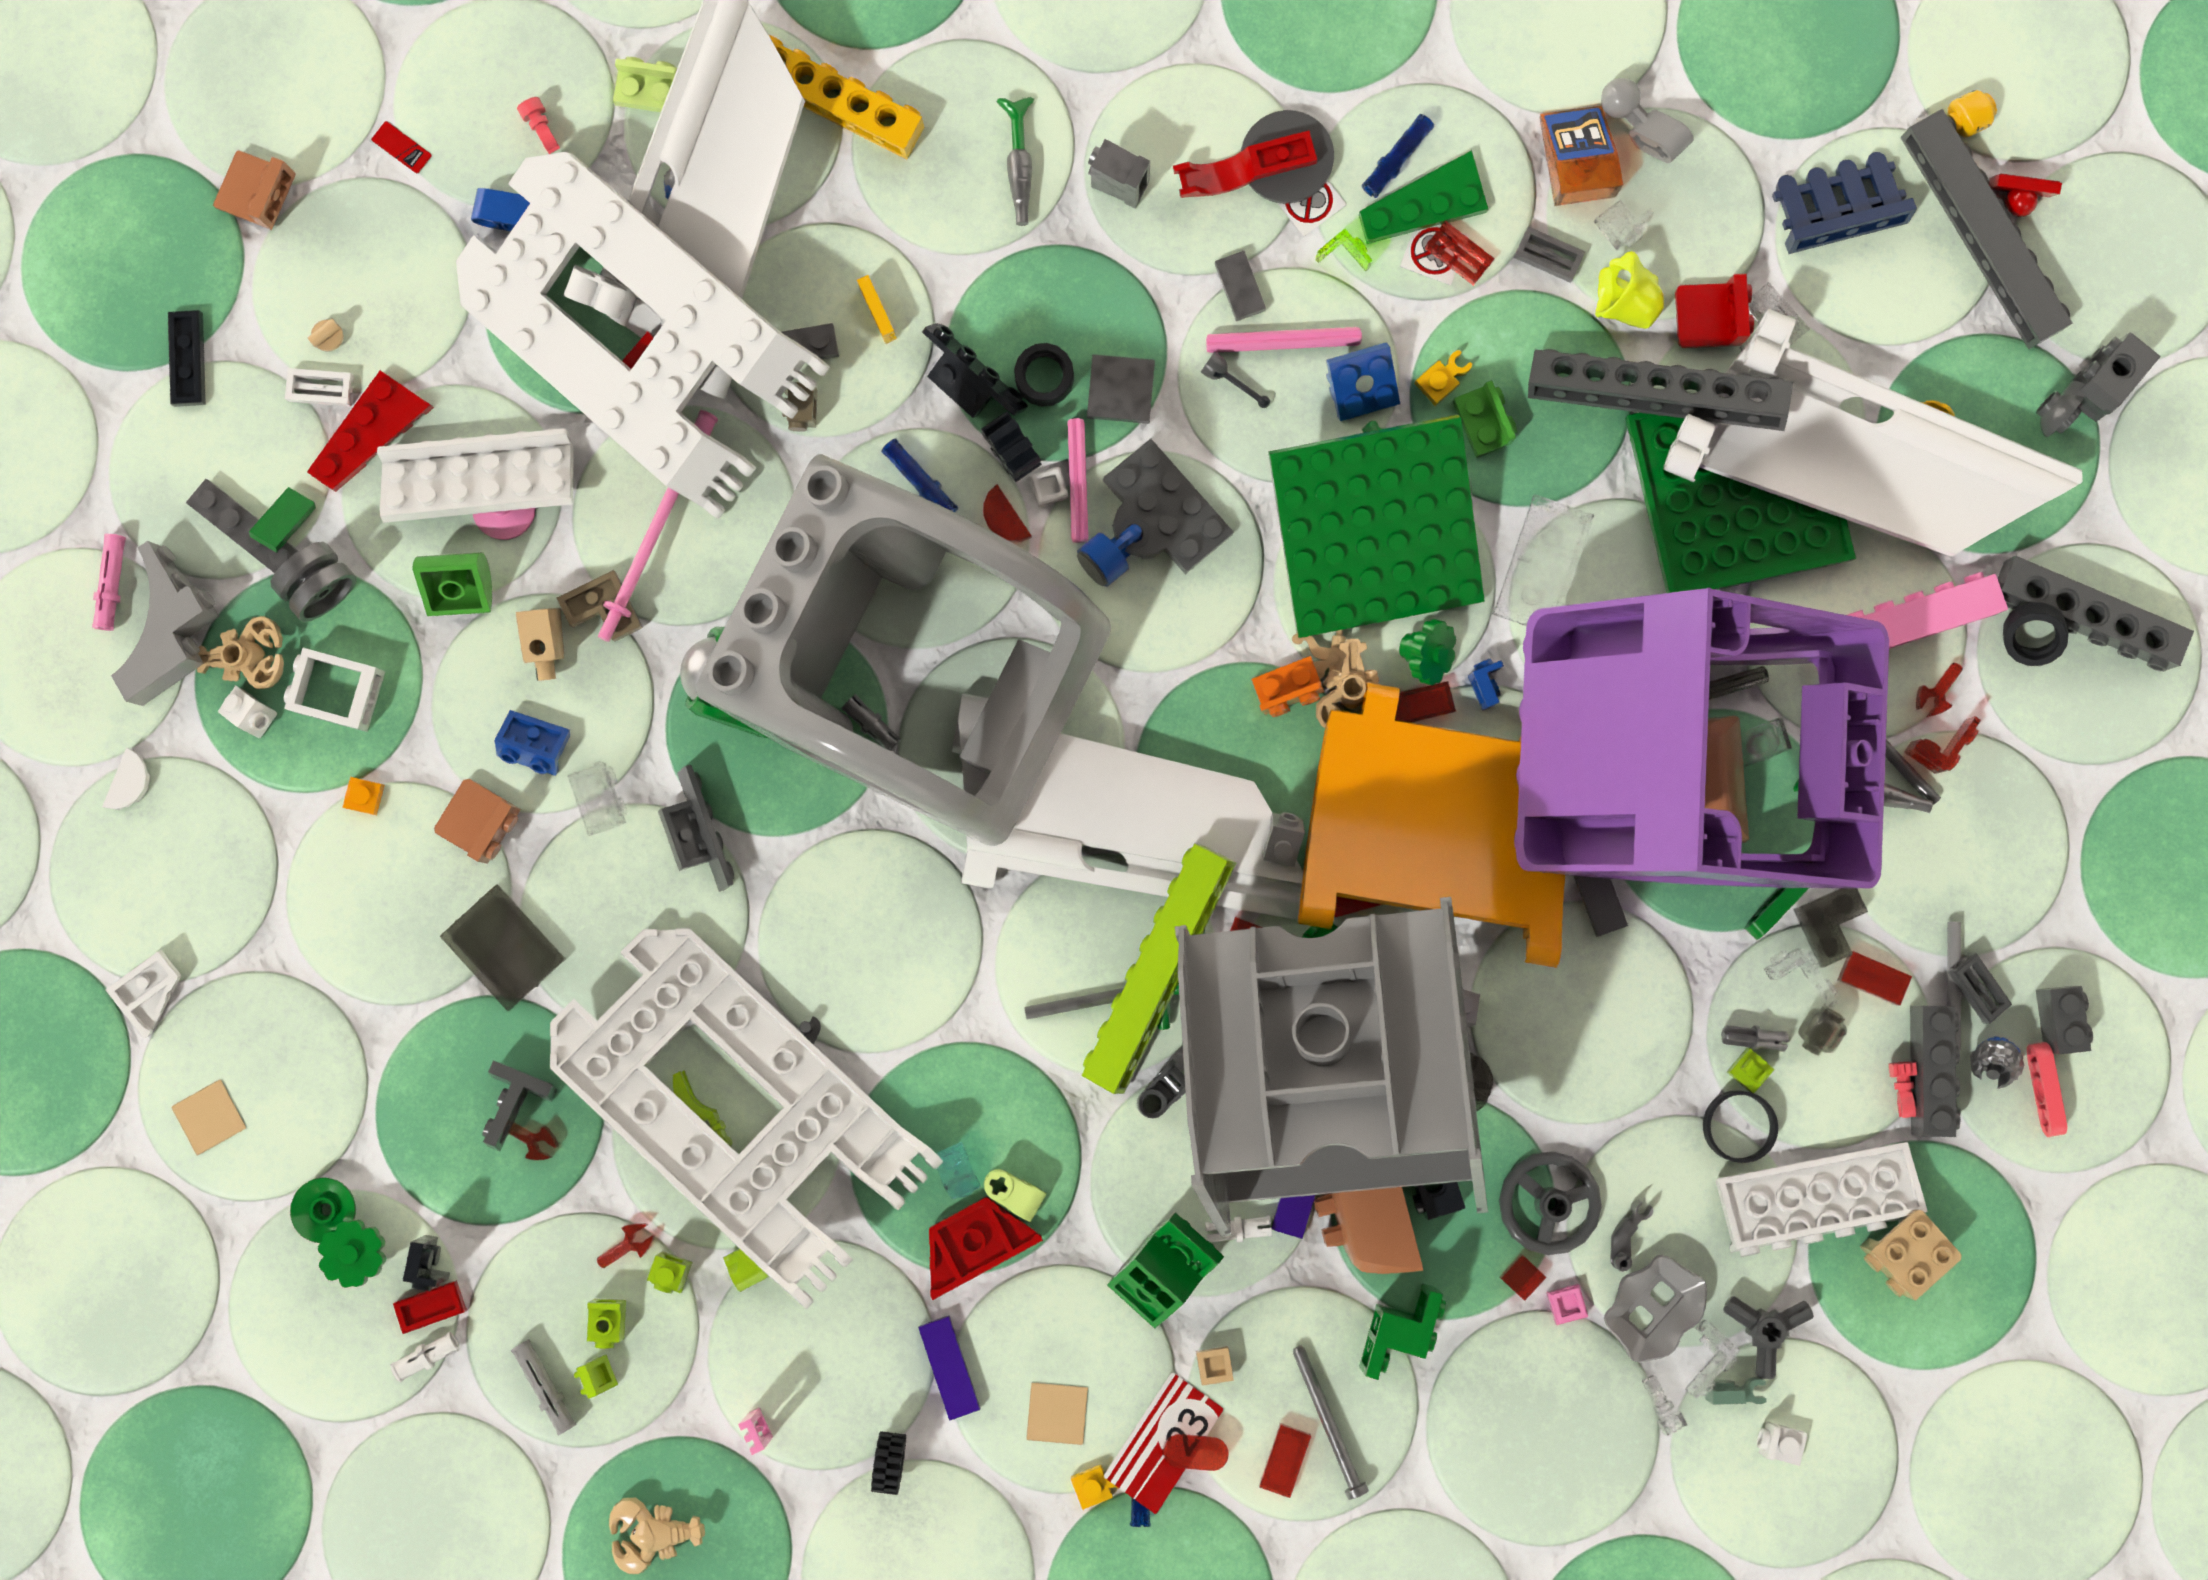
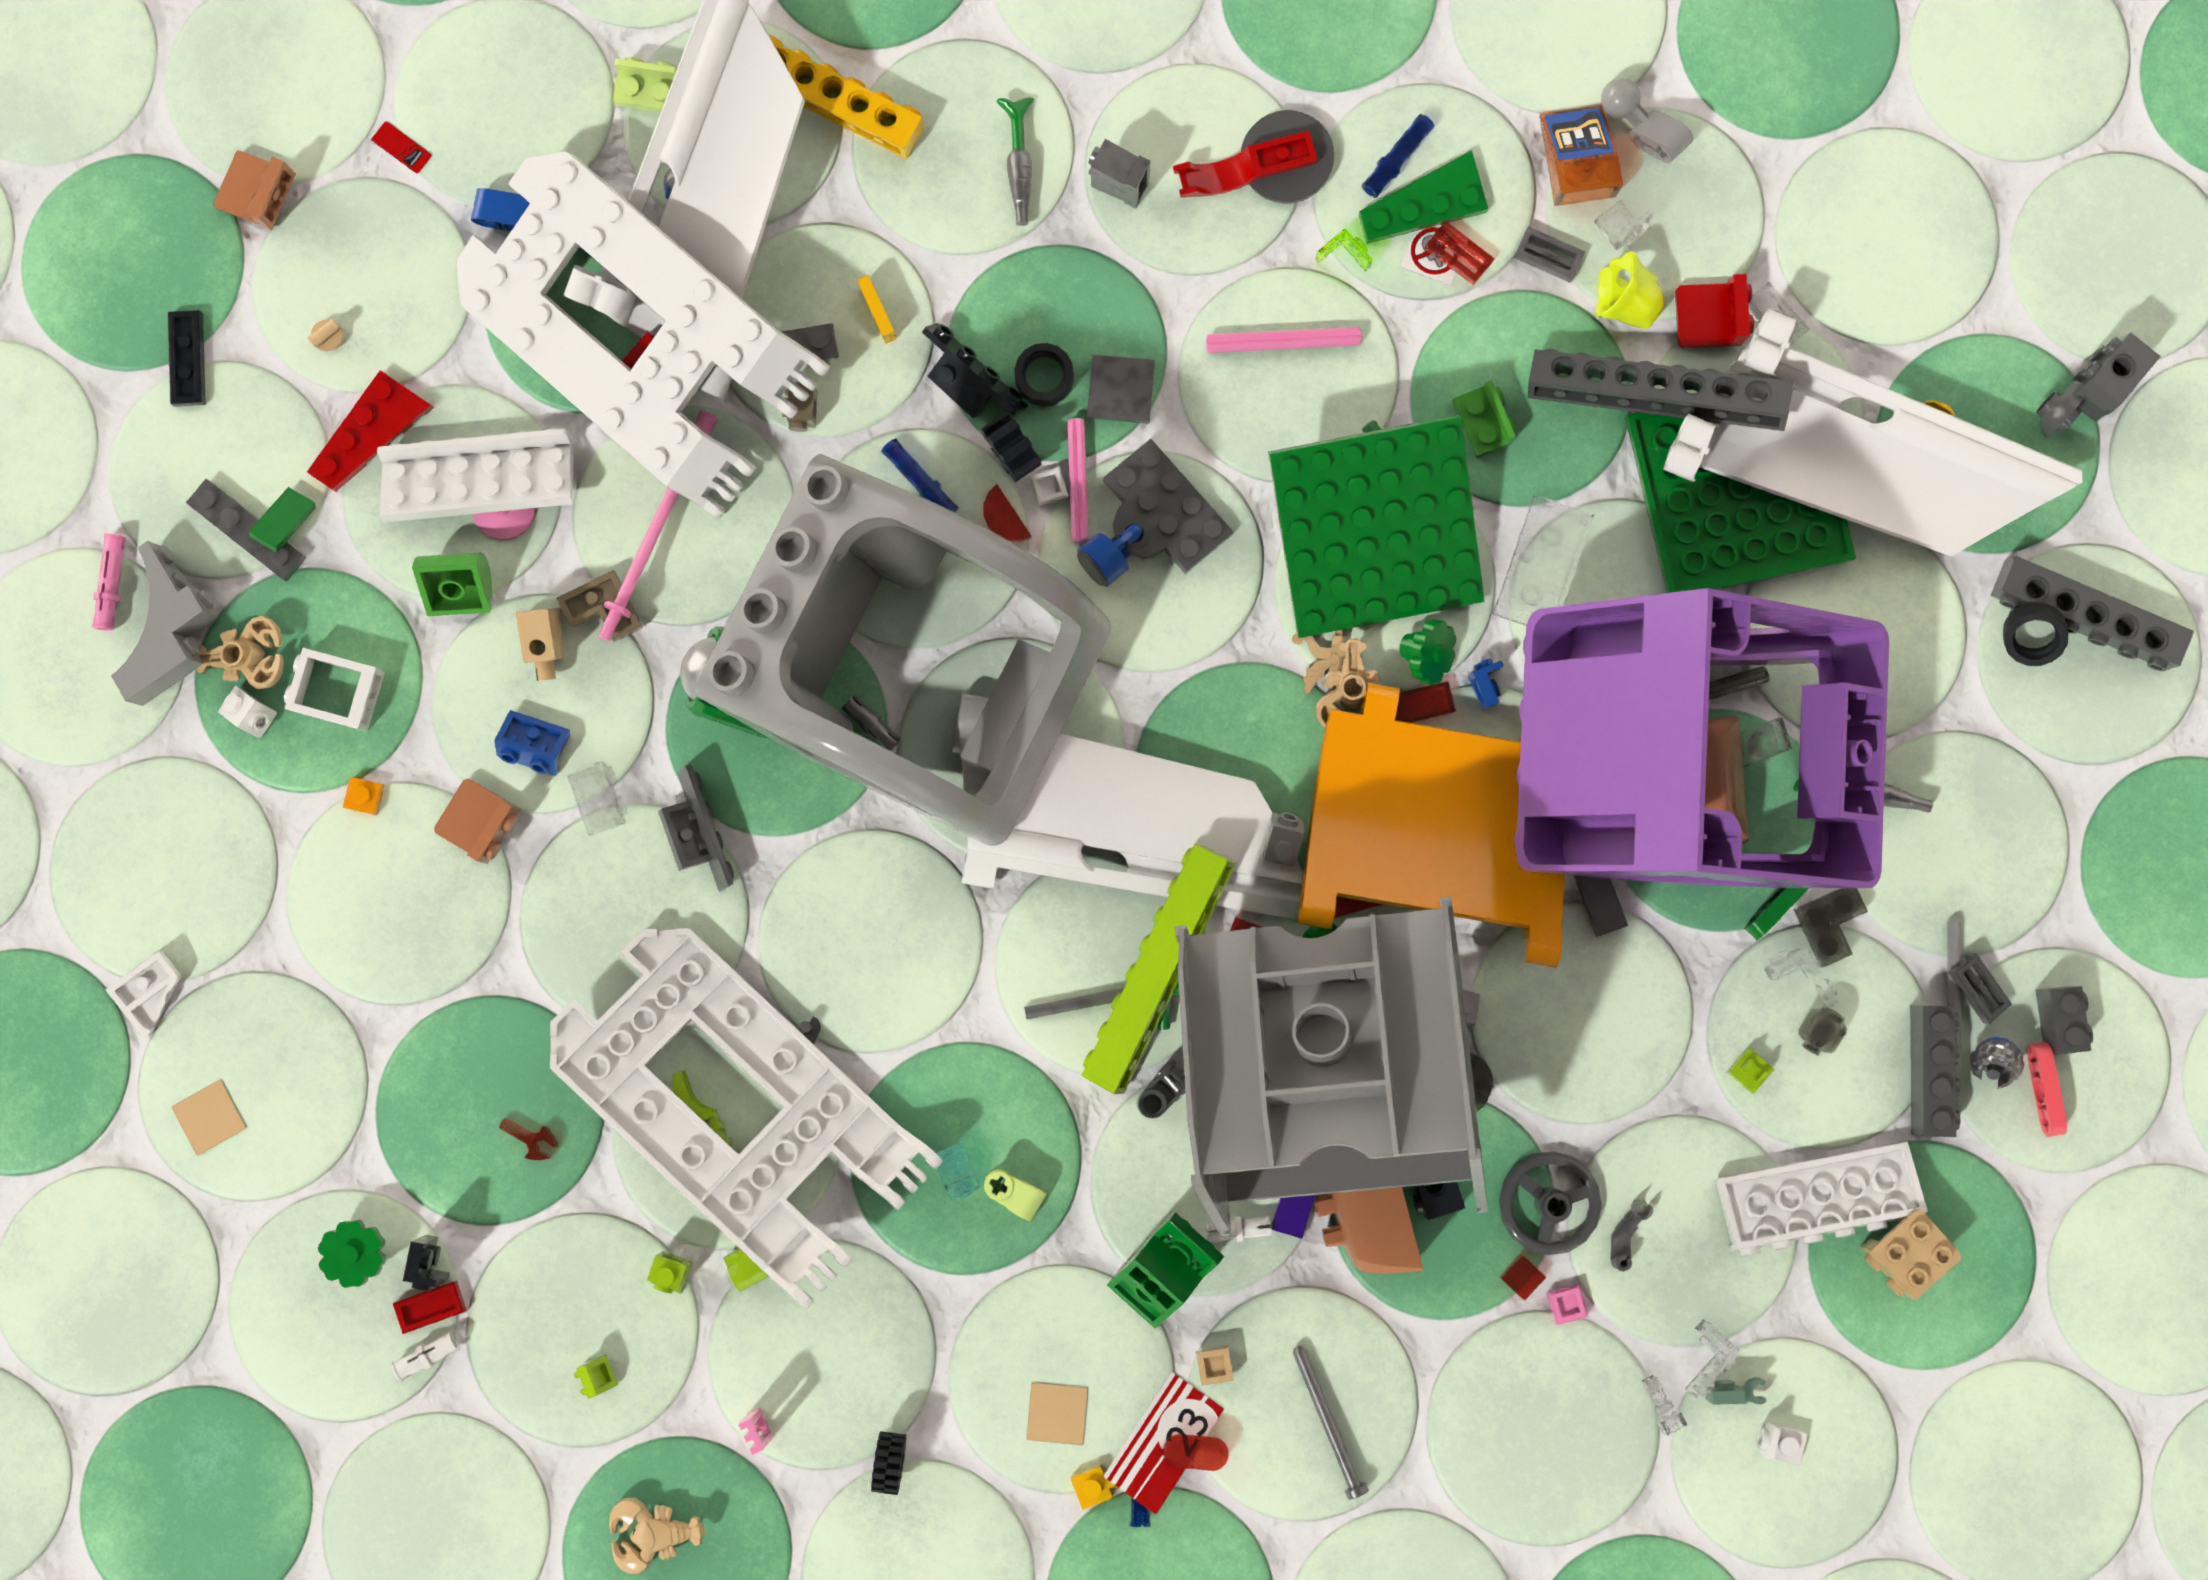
(129, 782): white tile -> none
(307, 1207): green dish -> none
(313, 581): flat silver wheel -> none
(345, 390): white tile -> none
(502, 947): clear smoke piece -> none
(511, 1100): dark grey bracket -> none
(526, 1353): light grey pin -> none
(531, 110): coral piece -> none
(614, 1313): lime brick -> none
(626, 1245): clear red bar -> none
(949, 1367): dark purple tile -> none
(974, 1243): red wing -> none
(1217, 368): hinge -> none
(1240, 286): flat silver tile -> none
(1285, 1460): clear red tile -> none
(1288, 686): orange bracket -> none
(1314, 210): sticker -> none
(1348, 368): blue piece -> none
(1402, 1331): green bracket -> none
(1440, 379): yellow plate -> none
(1668, 1321): light grey piece -> none
(1754, 1038): flat silver axle -> none
(1756, 1320): dark grey bush -> none
(1773, 1131): black tyre -> none
(1834, 224): dark blue fence -> none
(1874, 978): clear red tile -> none
(1905, 1097): coral piece -> none
(1910, 774): dark grey bar -> none
(1928, 752): clear red bracket -> none
(1939, 691): clear red bar -> none
(1940, 611): bright pink brick -> none
(1972, 112): yellow head -> none
(1986, 229): dark grey brick -> none
(2023, 191): red tile -> none

